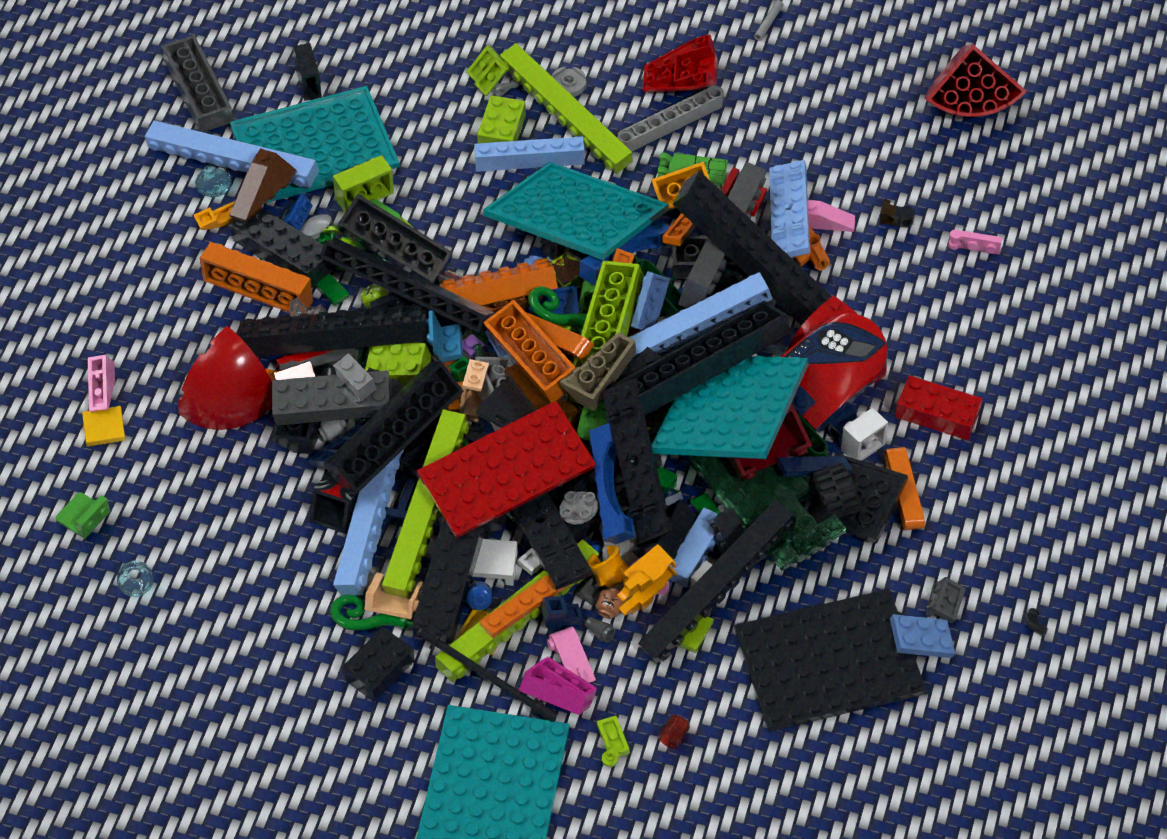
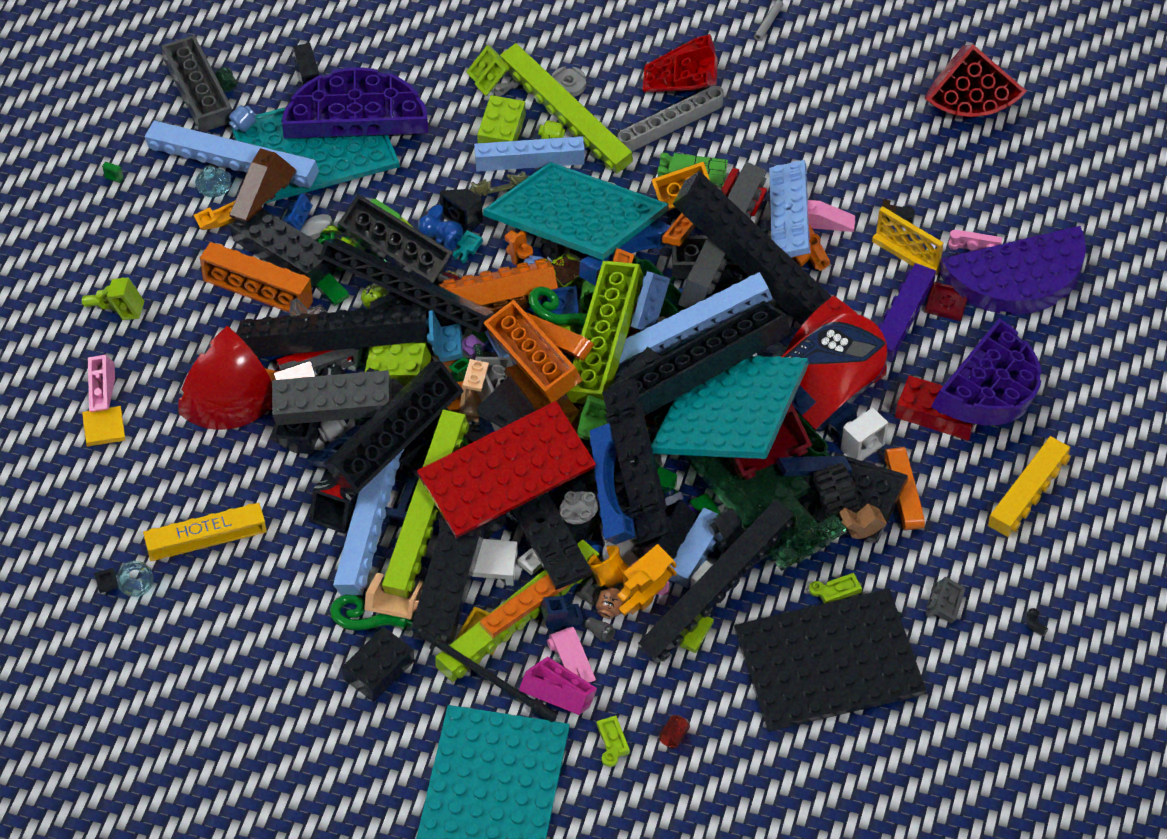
(83, 514): bright green bracket -> none
(106, 580): none -> black plate
(112, 172): none -> green tile
(118, 296): none -> lime brick
(204, 531): none -> yellow brick
(226, 79): none -> clear green wheel
(242, 118): none -> medium blue head
(354, 104): none -> dark purple brick
(354, 377): light grey brick -> none
(369, 179): lime brick -> none
(445, 232): none -> blue animal
(462, 207): none -> black slope
(467, 245): none -> teal plate
(479, 595): blue head -> none
(483, 187): none -> olive piece
(518, 246): none -> orange hips
(551, 130): none -> lime head
(600, 371): dark tan wedge -> none
(836, 589): none -> lime hinge
(864, 522): none -> medium nougat brick
(900, 245): none -> yellow fence
(906, 307): none -> dark purple brick
(922, 636): medium blue plate -> none
(945, 302): none -> dark red tile
(993, 381): none -> dark purple brick
(1019, 274): none -> dark purple brick
(1029, 486): none -> yellow brick

